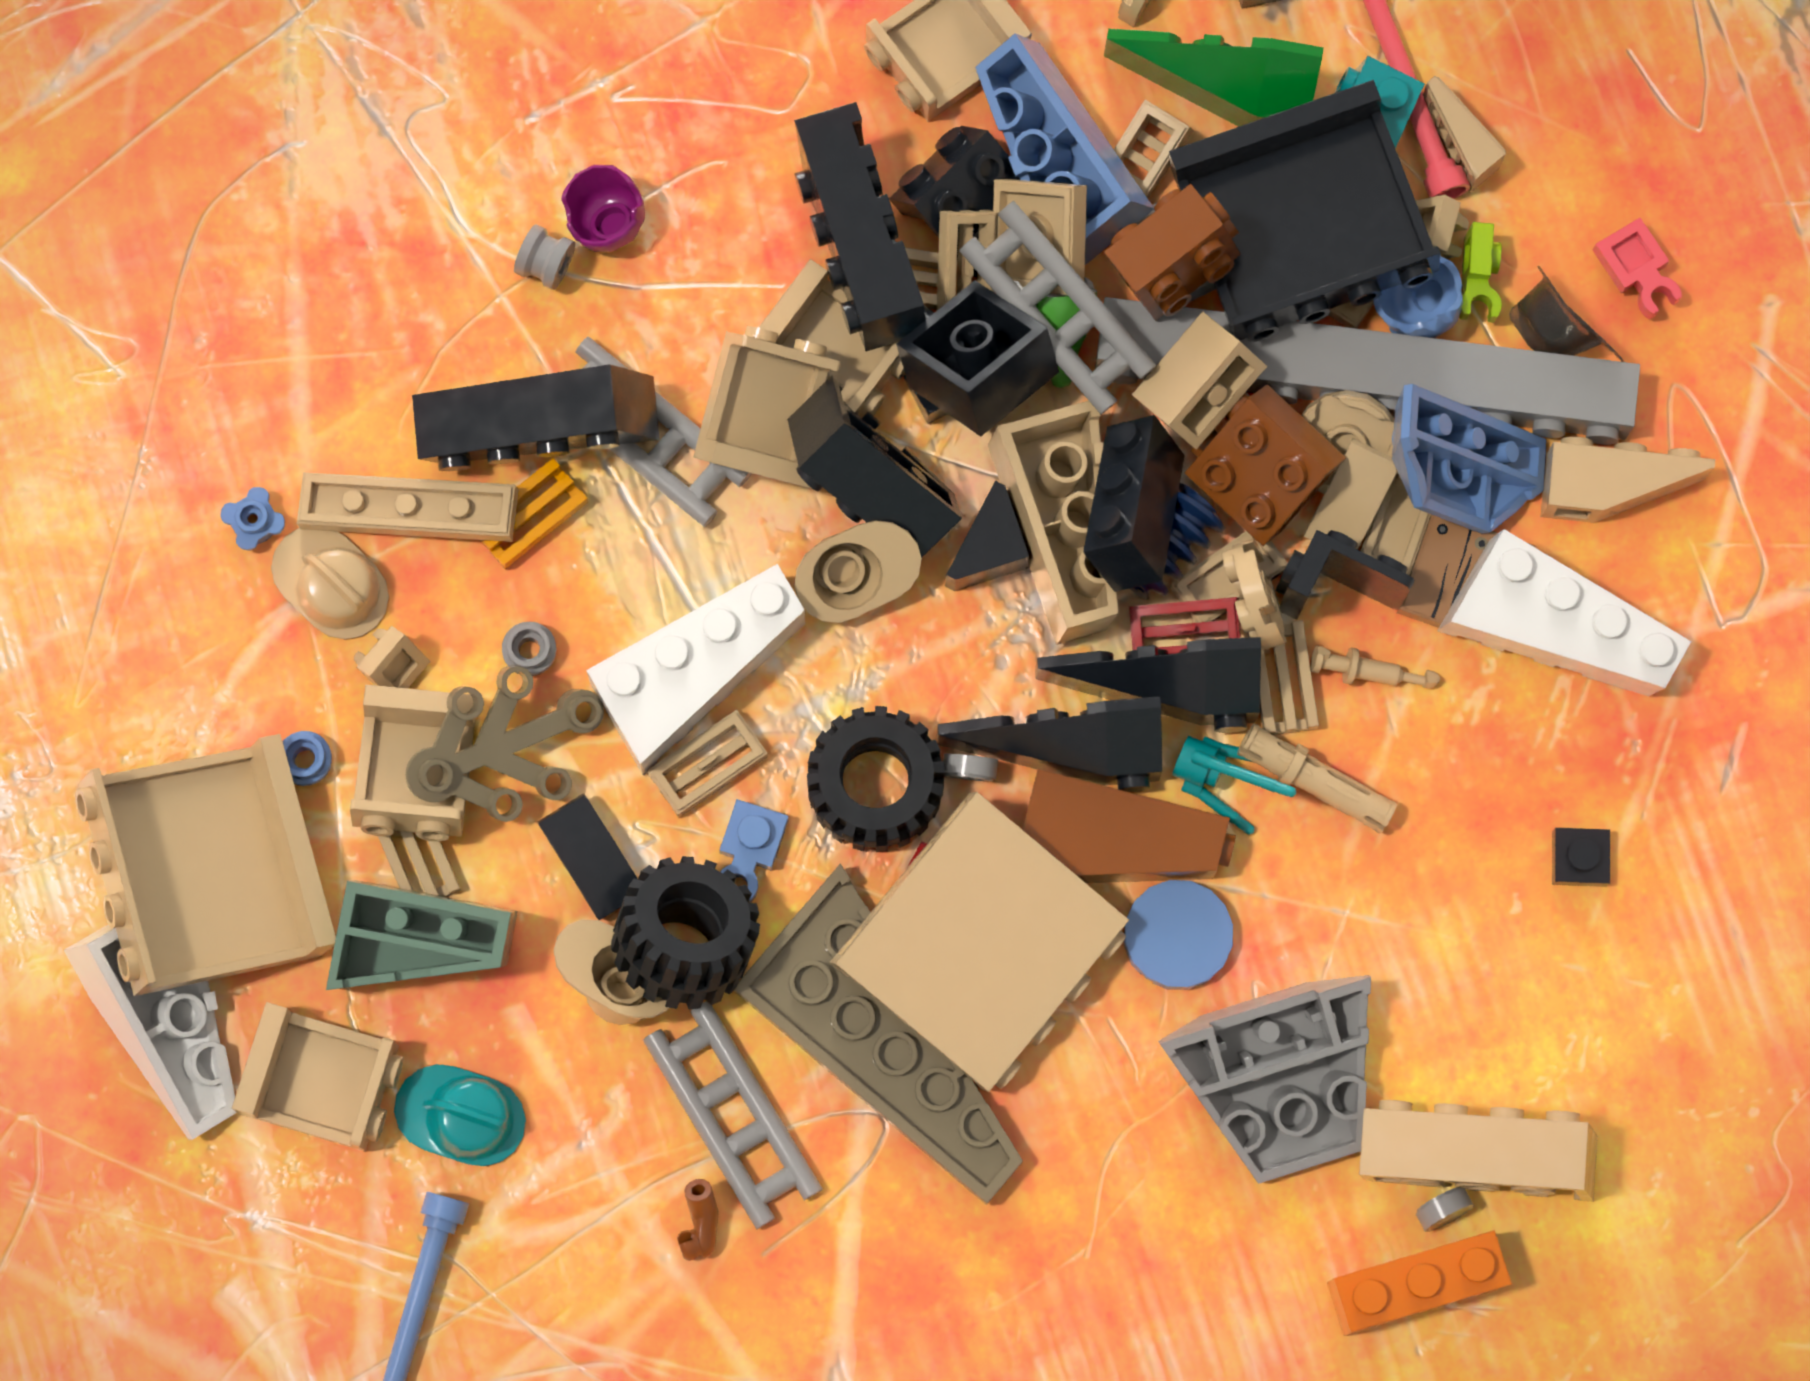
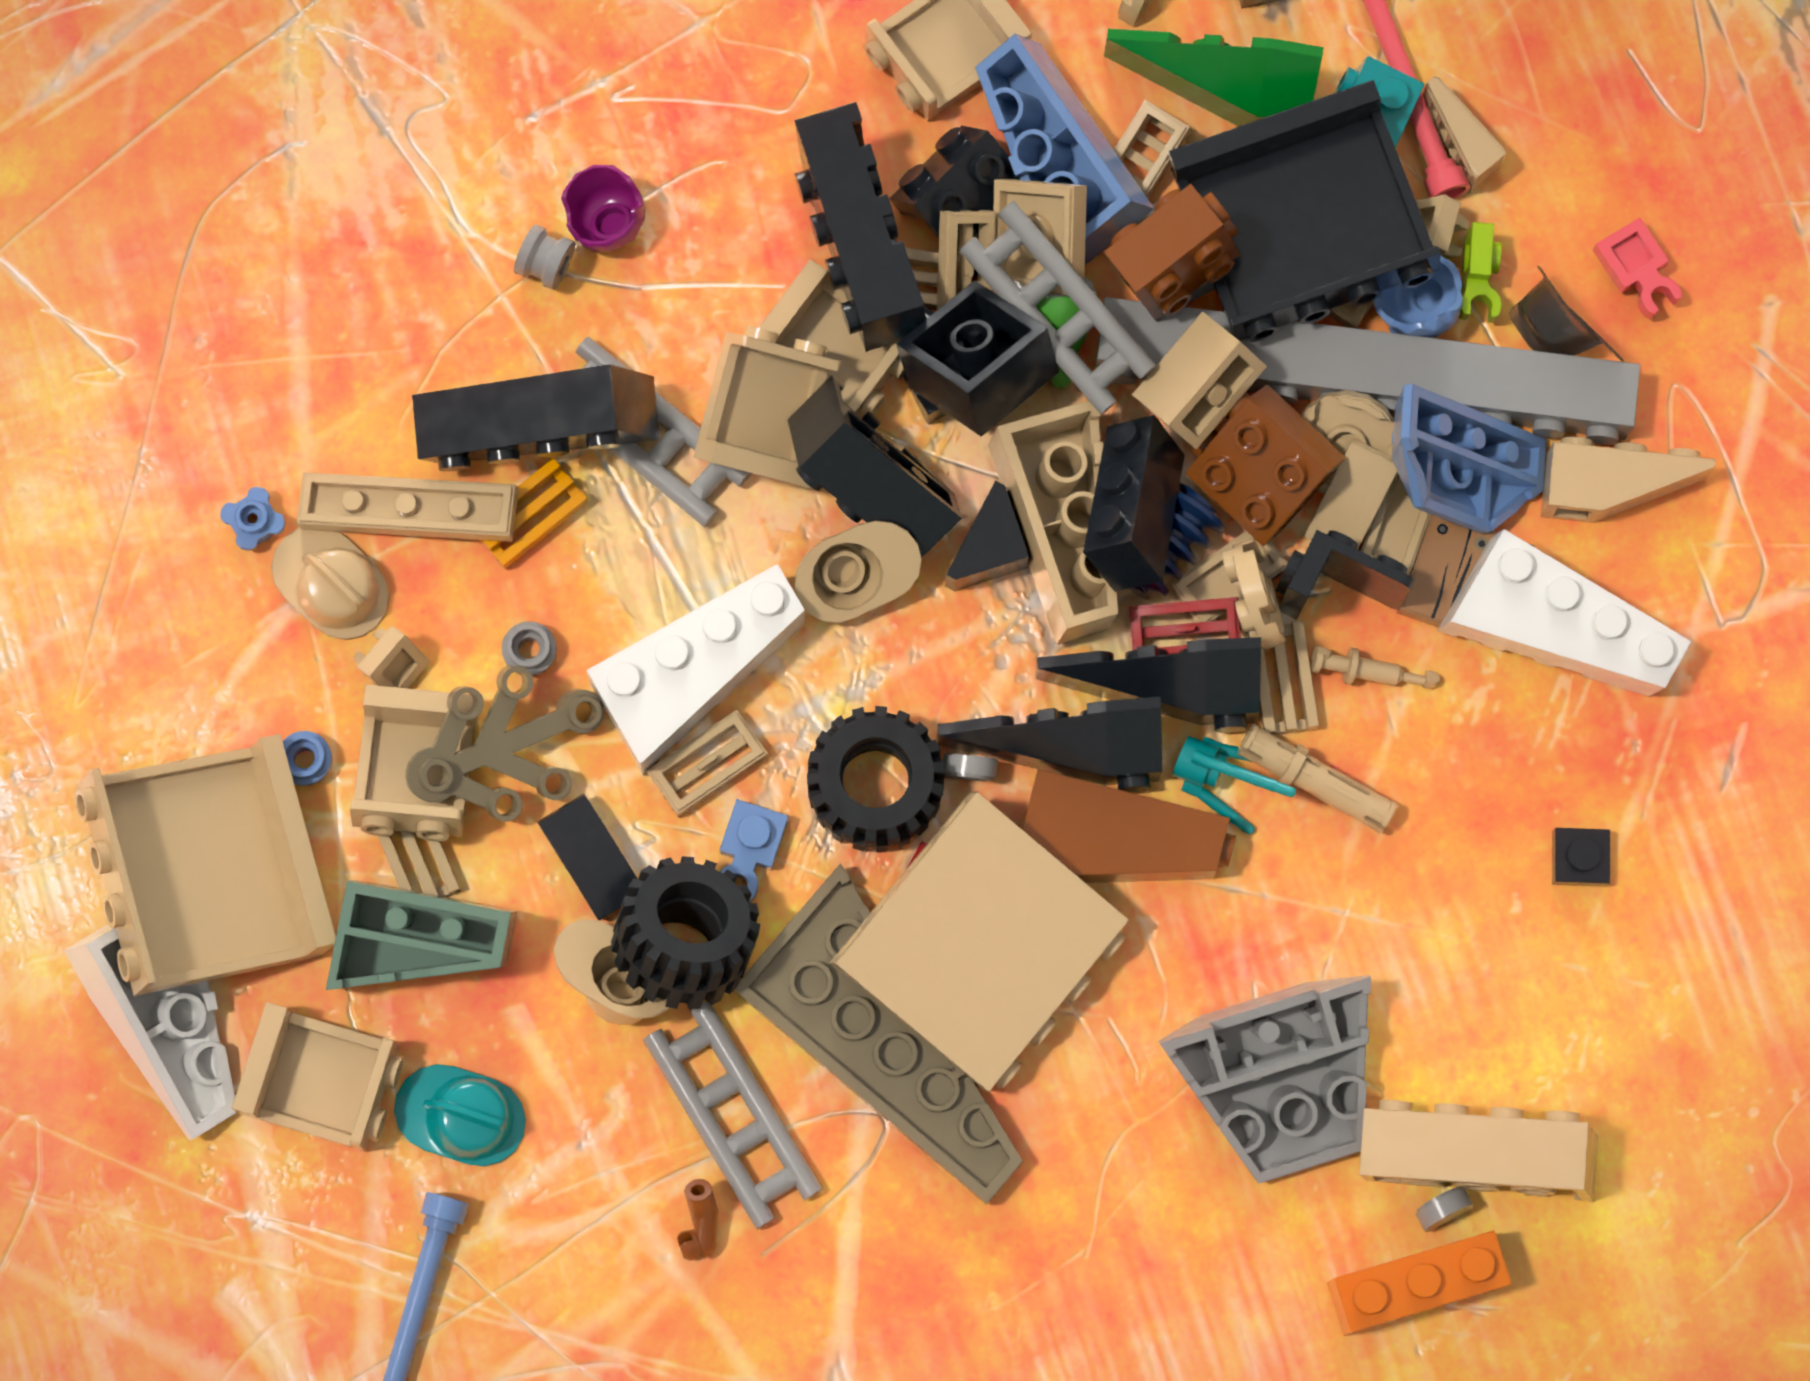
(1178, 934): medium blue tile -> none

